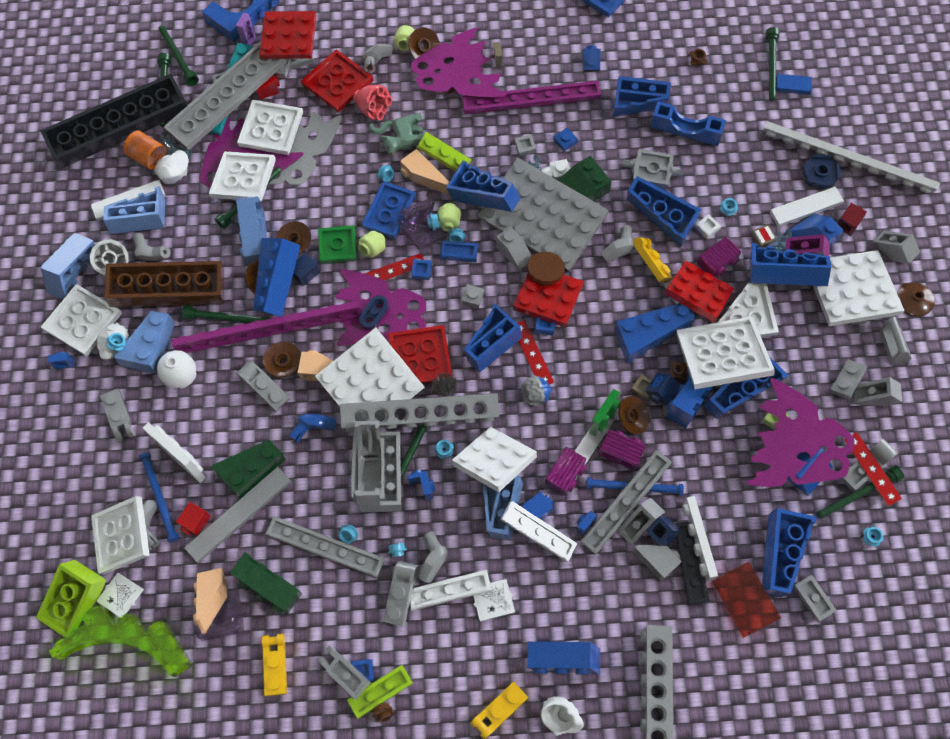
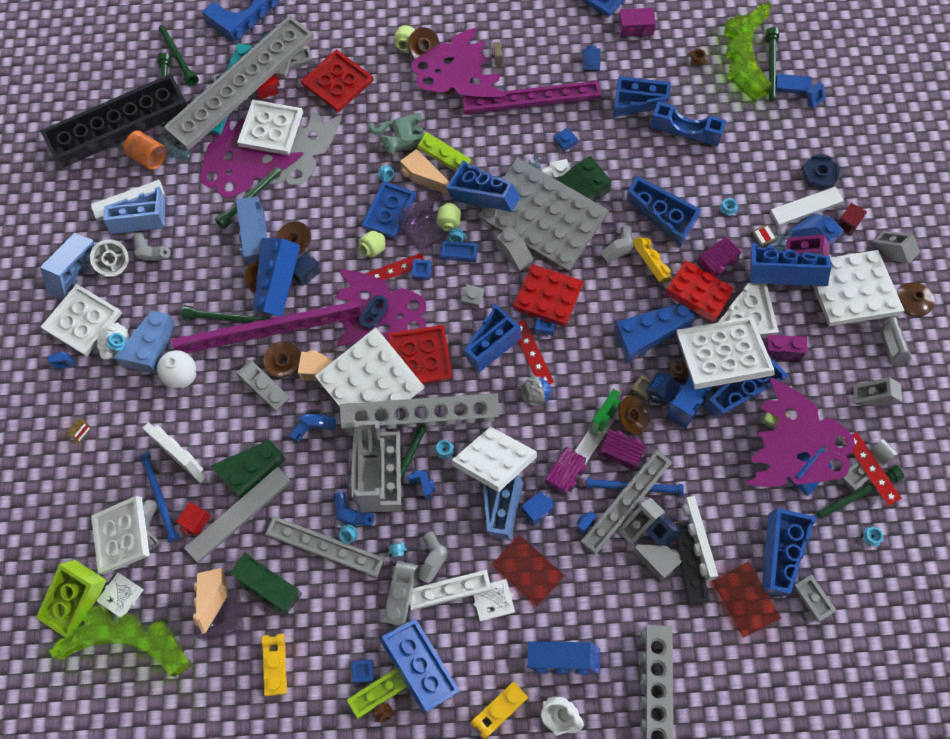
(79, 430): none -> clear yellow tile
(117, 413): light grey hinge -> none
(164, 283): reddish brown brick -> none
(172, 167): white hair -> none
(242, 176): white plate -> none
(245, 29): medium lavender plate -> none
(288, 35): red plate -> none
(337, 244): green plate -> none
(344, 673): light grey hinge -> none
(349, 516): none -> blue arm
(373, 101): coral piece -> none
(374, 54): light grey arm -> none
(419, 666): none -> plate
(433, 221): medium azure plate -> none
(444, 384): clear smoke gear -> none
(525, 145): light grey plate -> none
(528, 570): none -> clear red piece
(538, 531): white tile -> none
(545, 268): reddish brown tile -> none
(636, 22): none -> magenta brick
(654, 167): light grey plate -> none
(707, 226): white tile -> none
(744, 69): none -> clear neon green arch
(786, 347): none -> magenta brick
(815, 95): none -> blue plate
(848, 379): light grey plate -> none
(857, 160): white plate -> none

